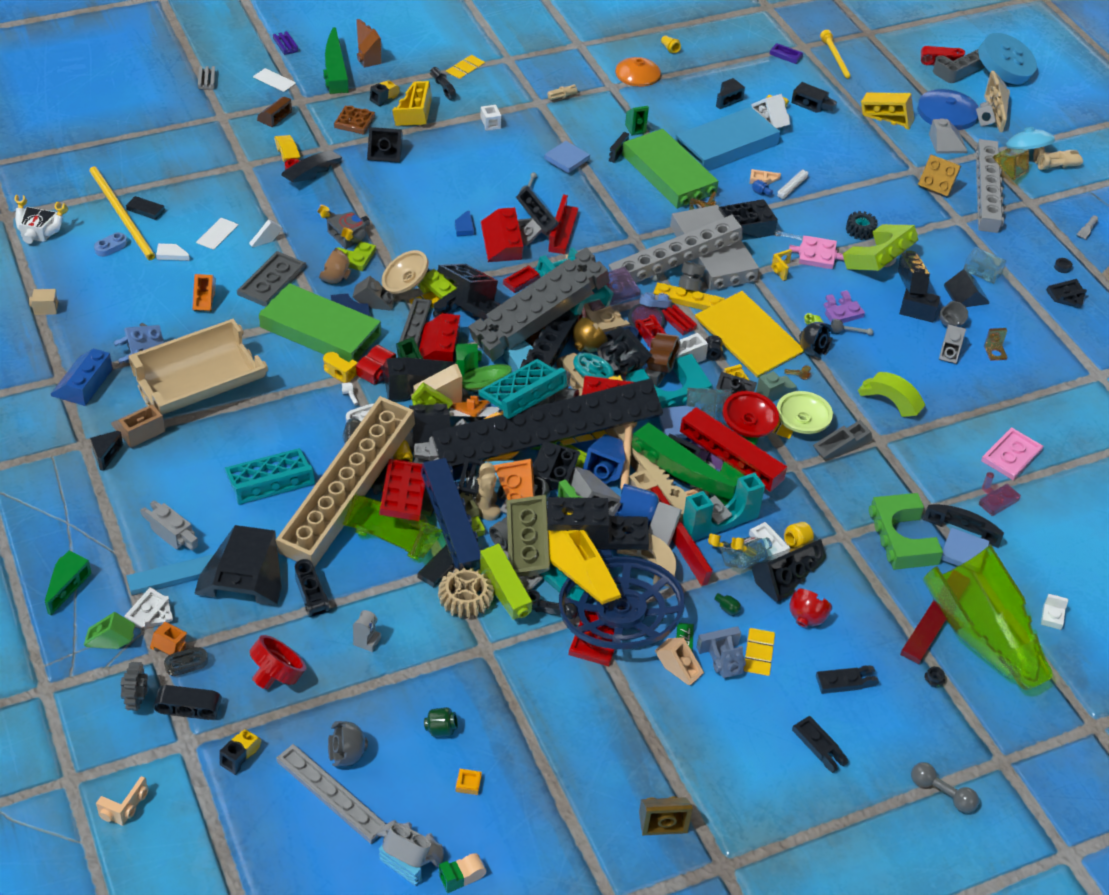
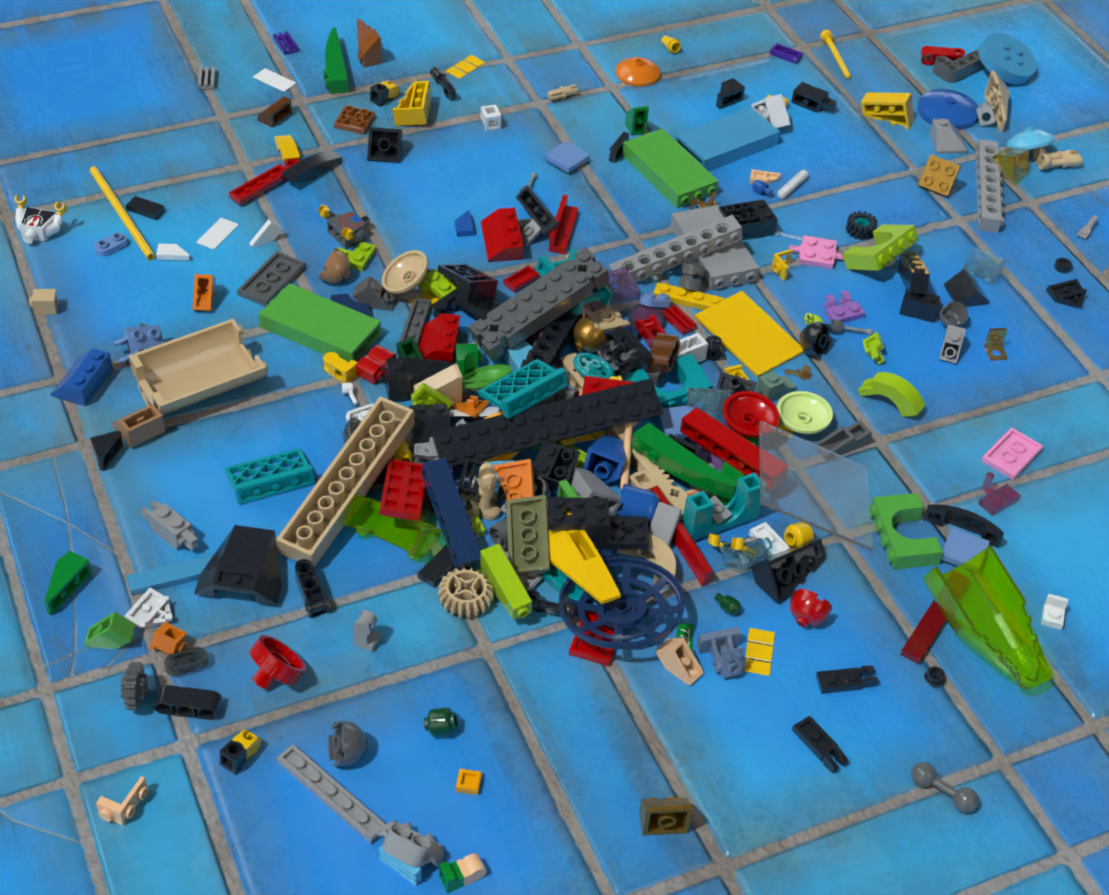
(258, 185): none -> red plate
(814, 485): none -> clear piece
(872, 347): none -> lime plate

